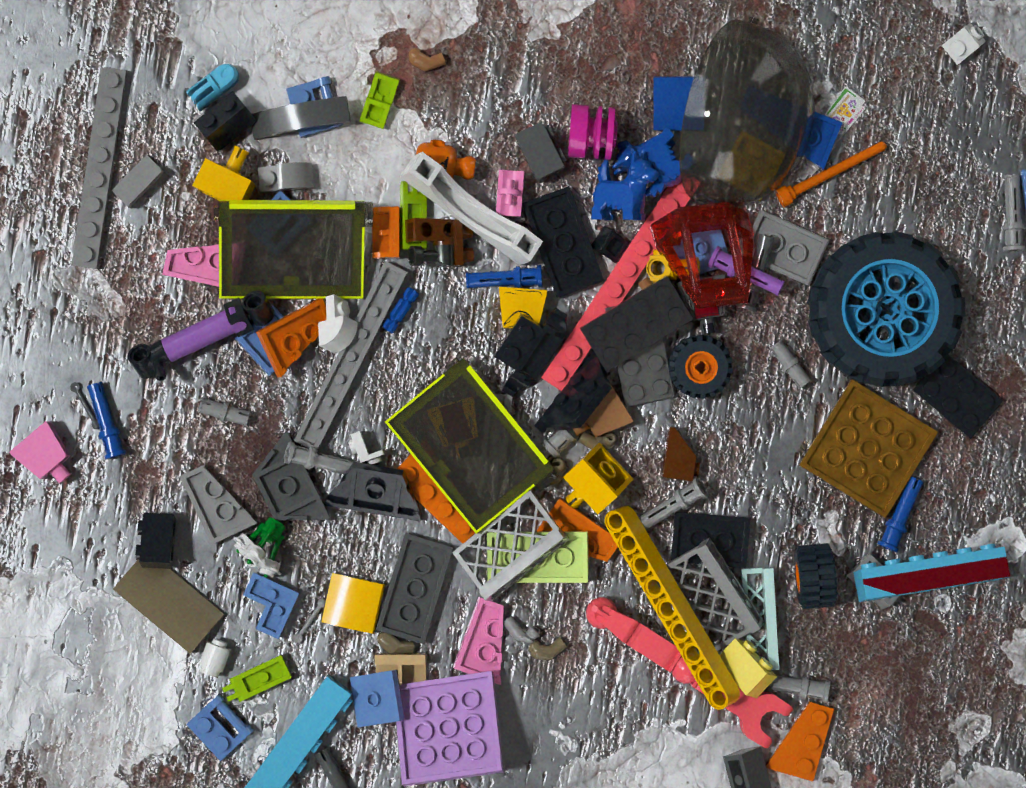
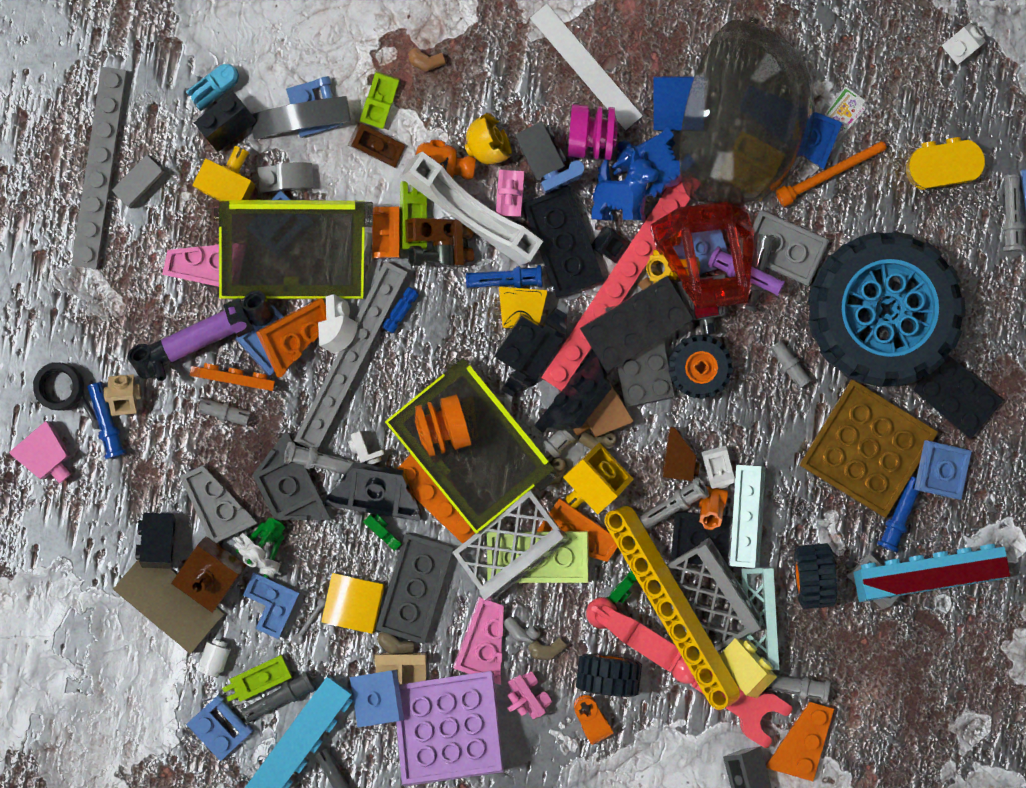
(40, 378): none -> black tyre
(122, 394): none -> tan brick
(208, 574): none -> reddish brown brick
(233, 376): none -> orange wing
(289, 692): none -> dark grey pin
(376, 145): none -> reddish brown slope
(378, 526): none -> green plate
(442, 425): none -> orange wheel
(486, 141): none -> yellow cylinder
(523, 698): none -> bright pink hips
(555, 180): none -> medium blue plate
(585, 66): none -> white sticker
(594, 722): none -> orange piece
(608, 675): none -> black wheel
(621, 591): none -> green plate
(713, 508): none -> orange piece
(718, 467): none -> white bracket
(748, 516): none -> light aqua fence
(942, 470): none -> medium blue plate
(945, 163): none -> yellow brick

